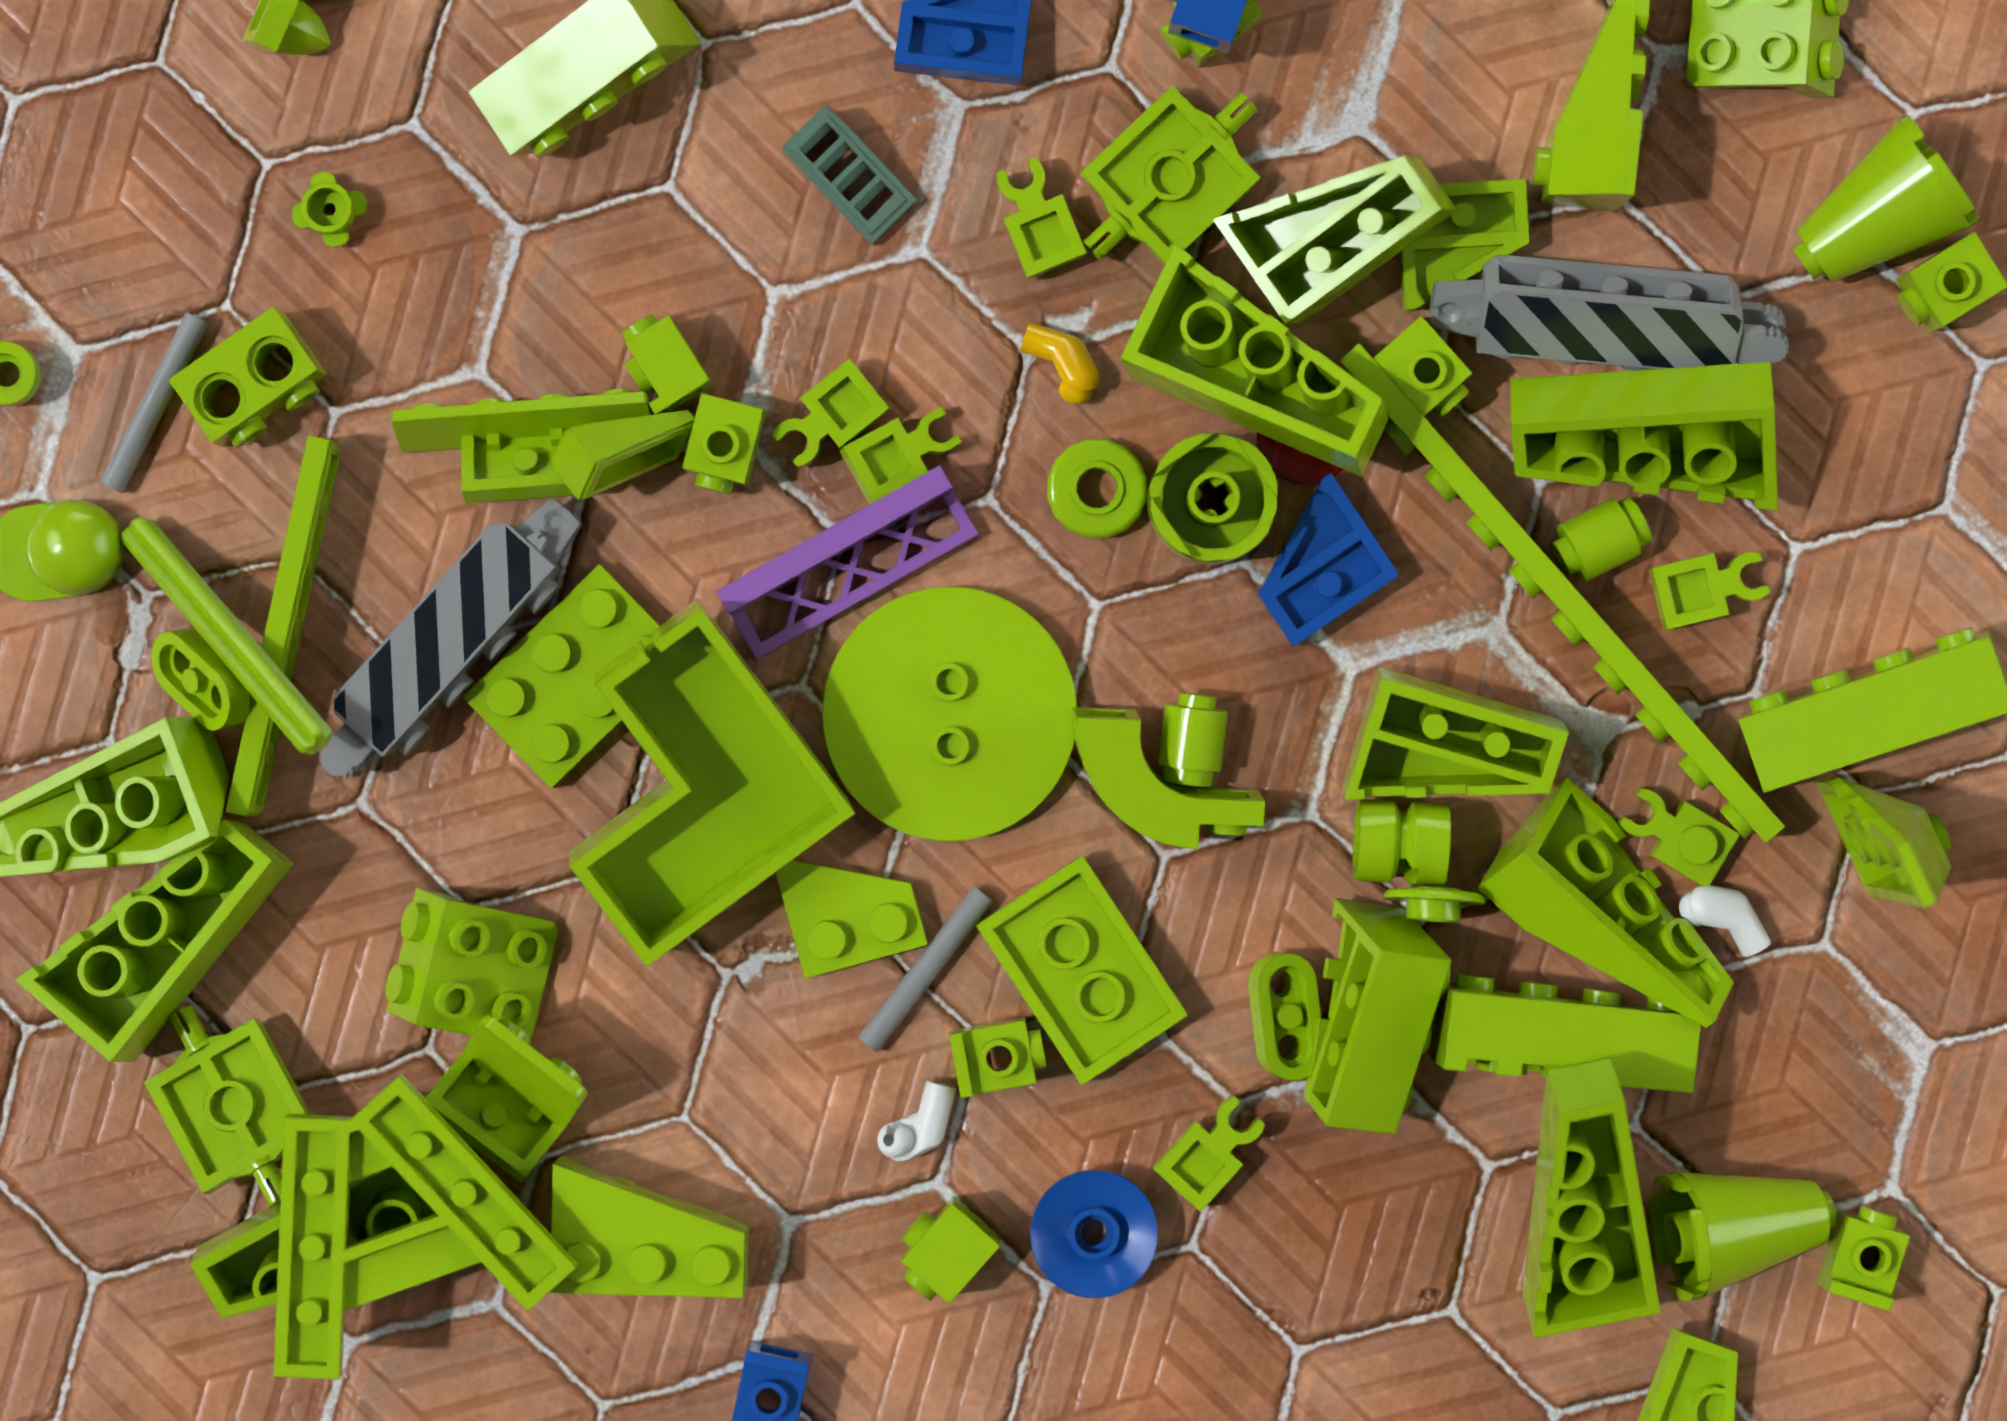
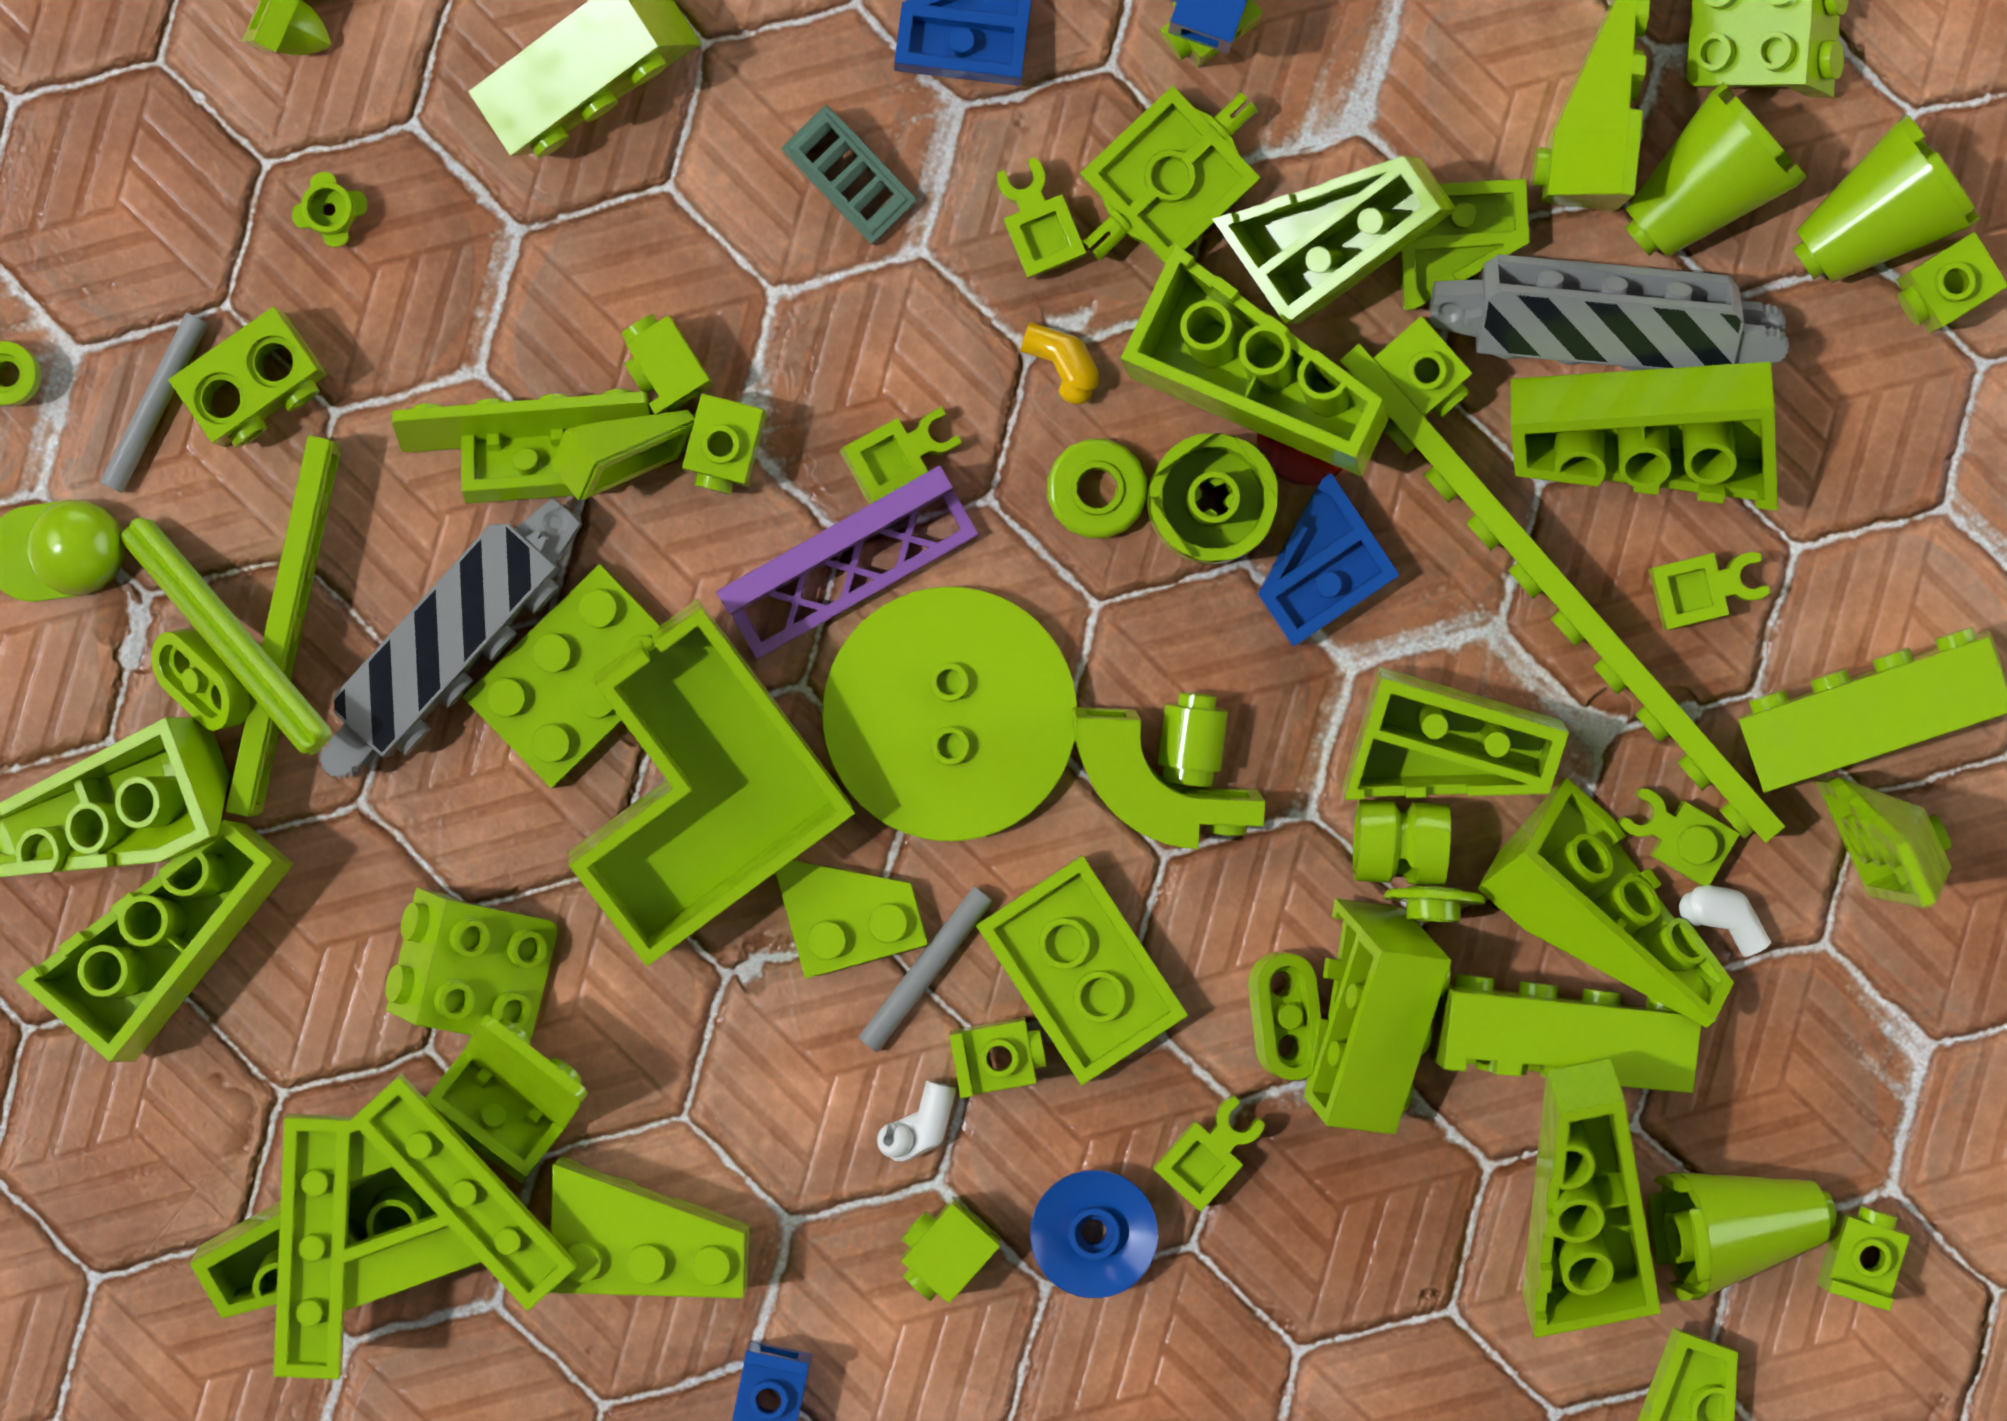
(227, 1104): lime plate -> none
(839, 408): lime plate -> none
(1601, 538): lime brick -> none
(1710, 177): none -> lime cone

